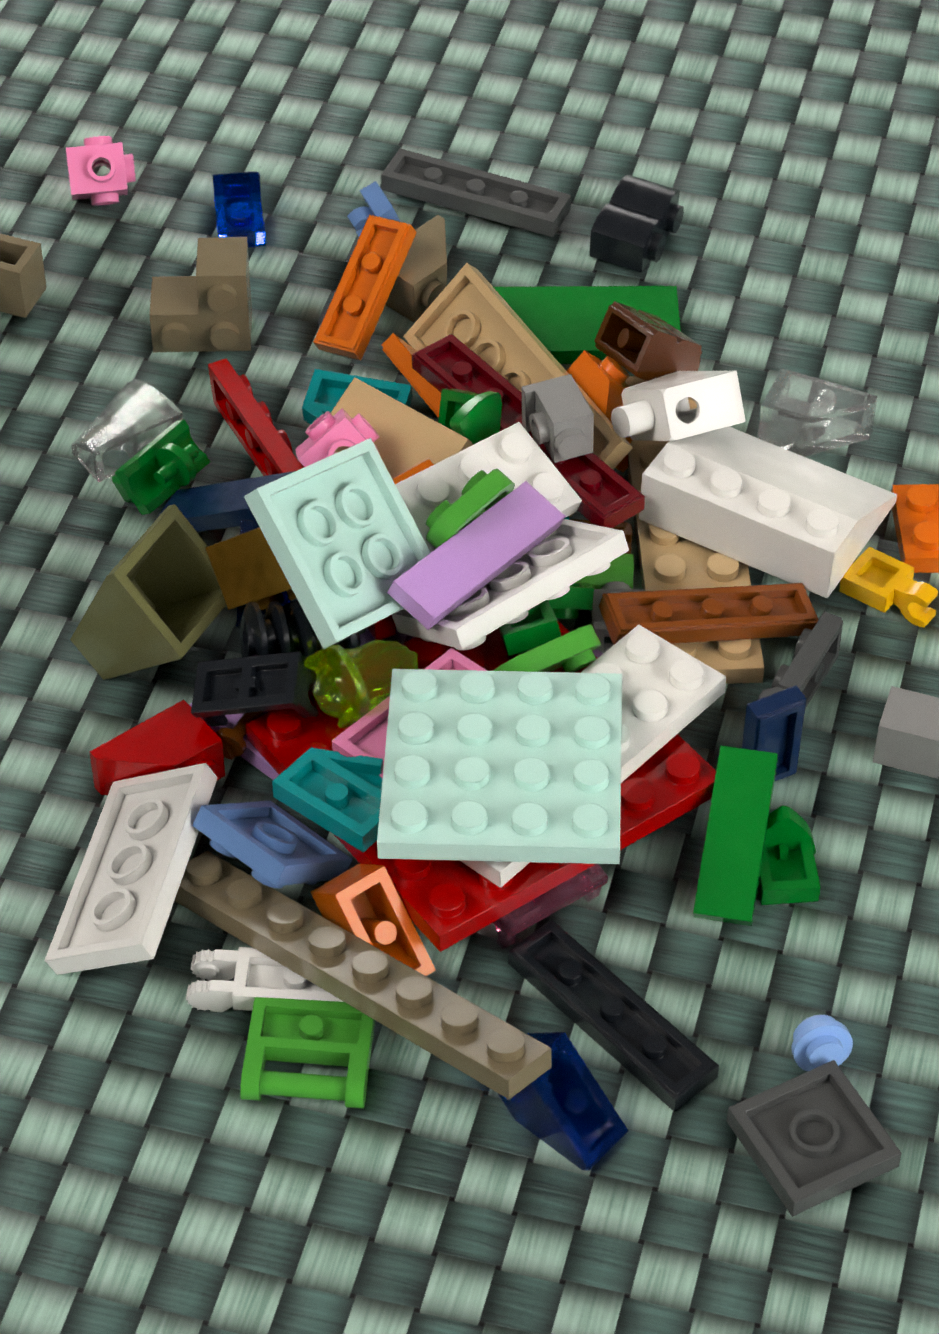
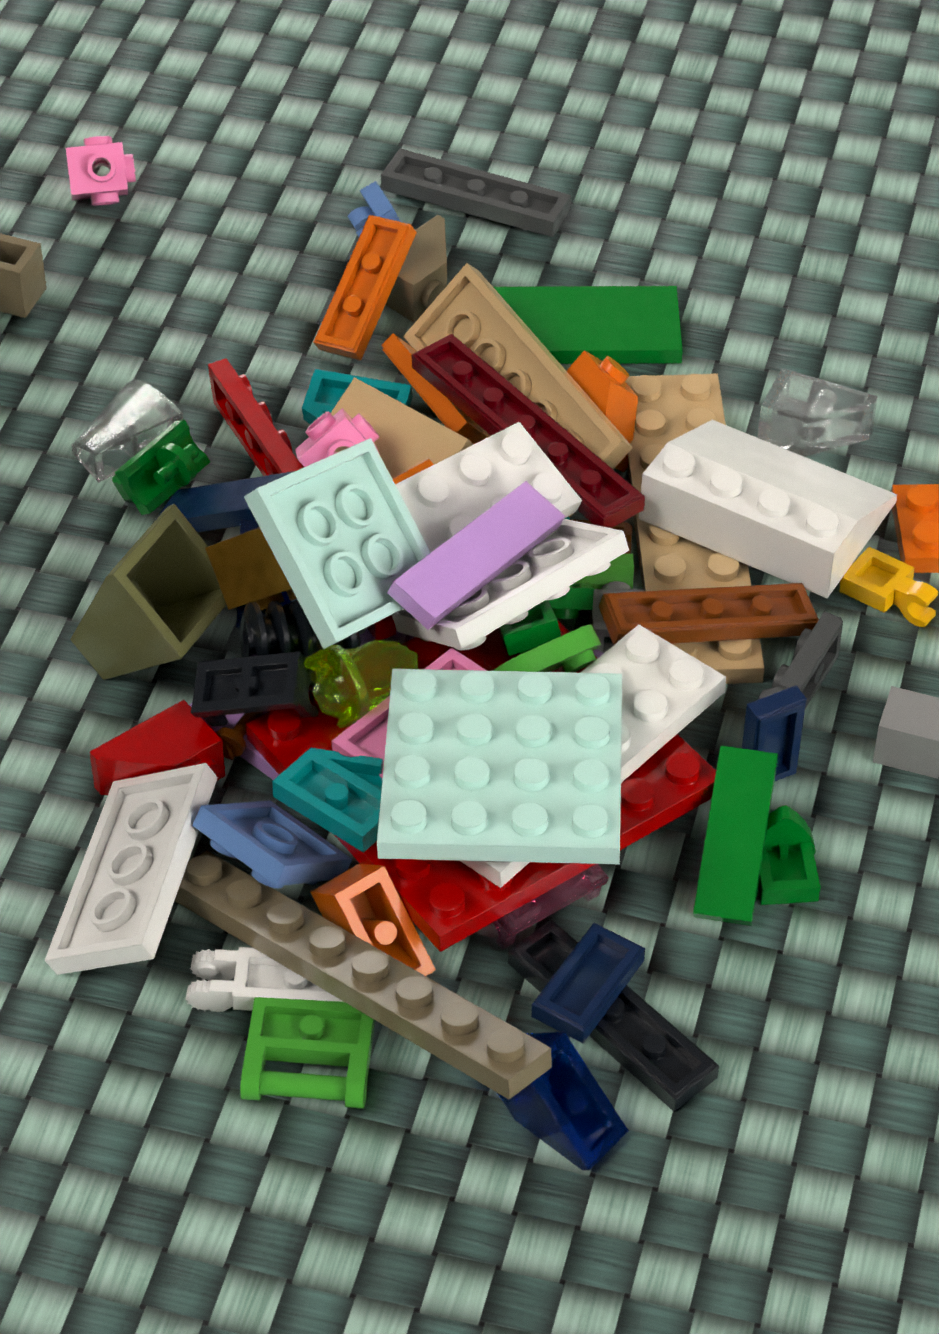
(205, 309): dark tan brick -> none
(239, 206): clear blue slope -> none
(471, 413): green tile -> none
(477, 497): bright green plate -> none
(558, 417): light grey brick -> none
(588, 982): none -> dark blue tile
(636, 223): black brick -> none
(645, 343): reddish brown brick -> none
(662, 410): white torso -> none
(813, 1137): dark grey plate -> none
(820, 1041): light blue plate -> none

